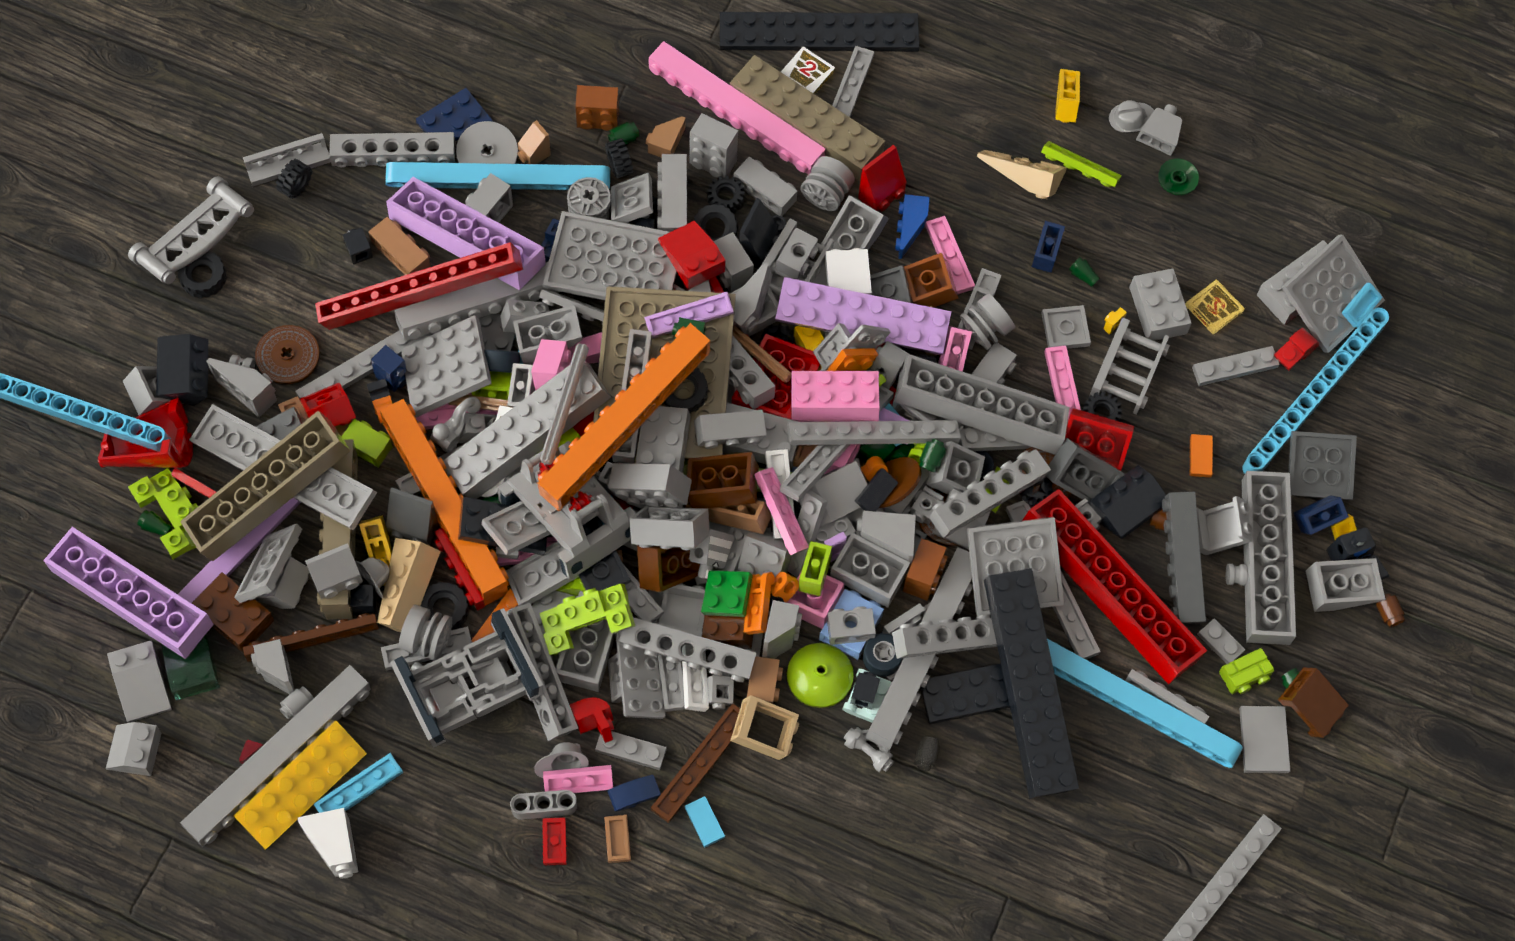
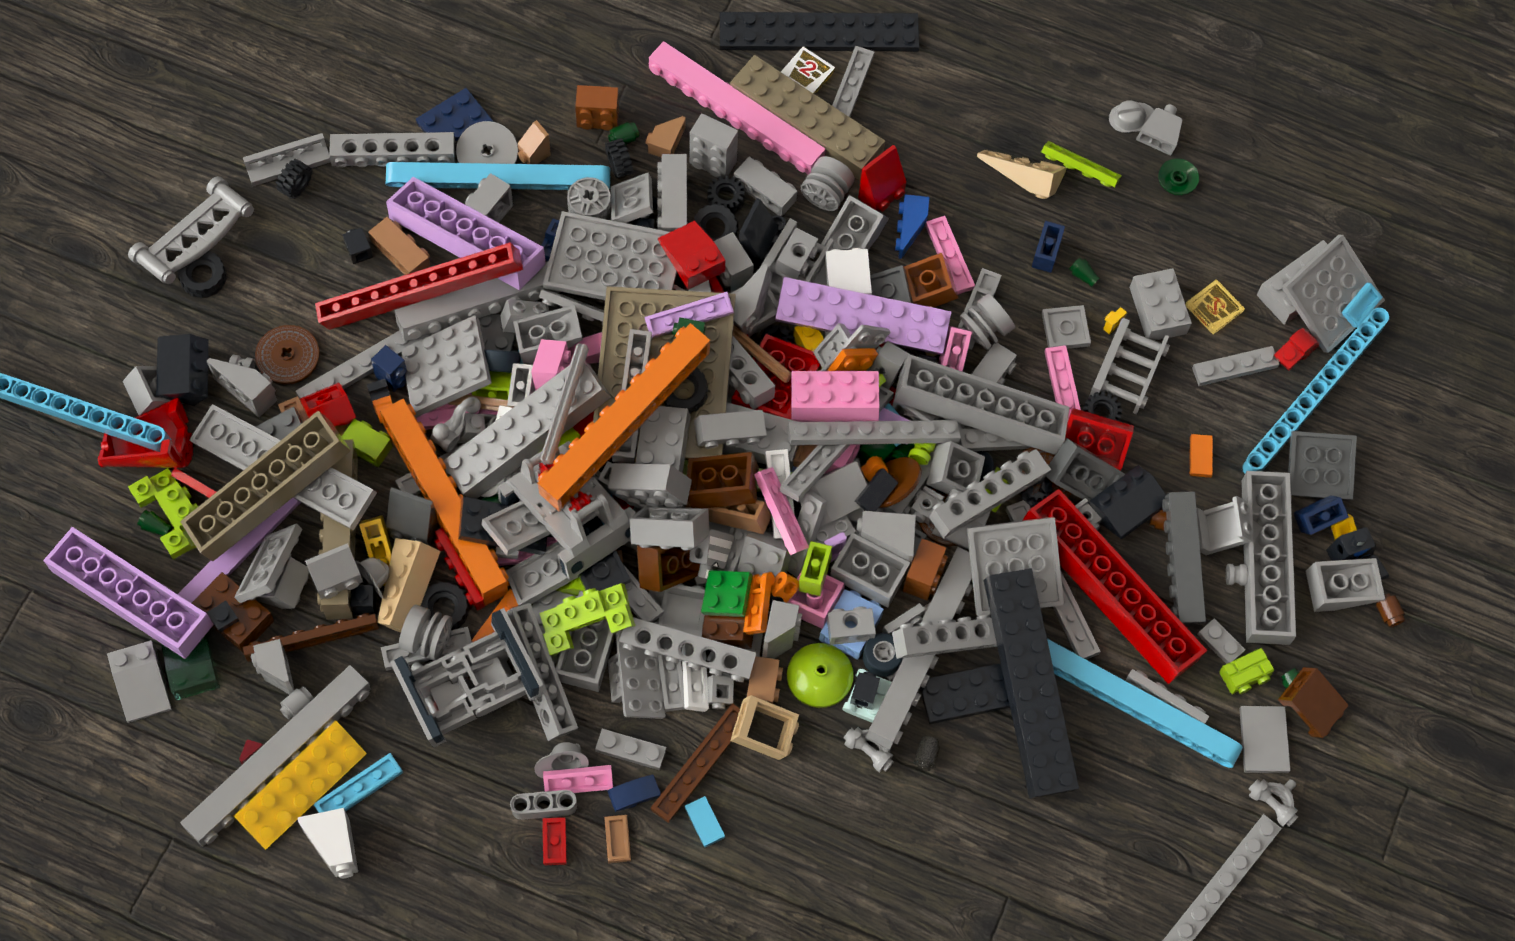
(134, 748): light grey slope -> none
(223, 616): none -> black plate
(593, 714): red brick -> none
(932, 455): dark green brick -> none
(1068, 96): yellow slope -> none
(1286, 811): none -> light grey piece

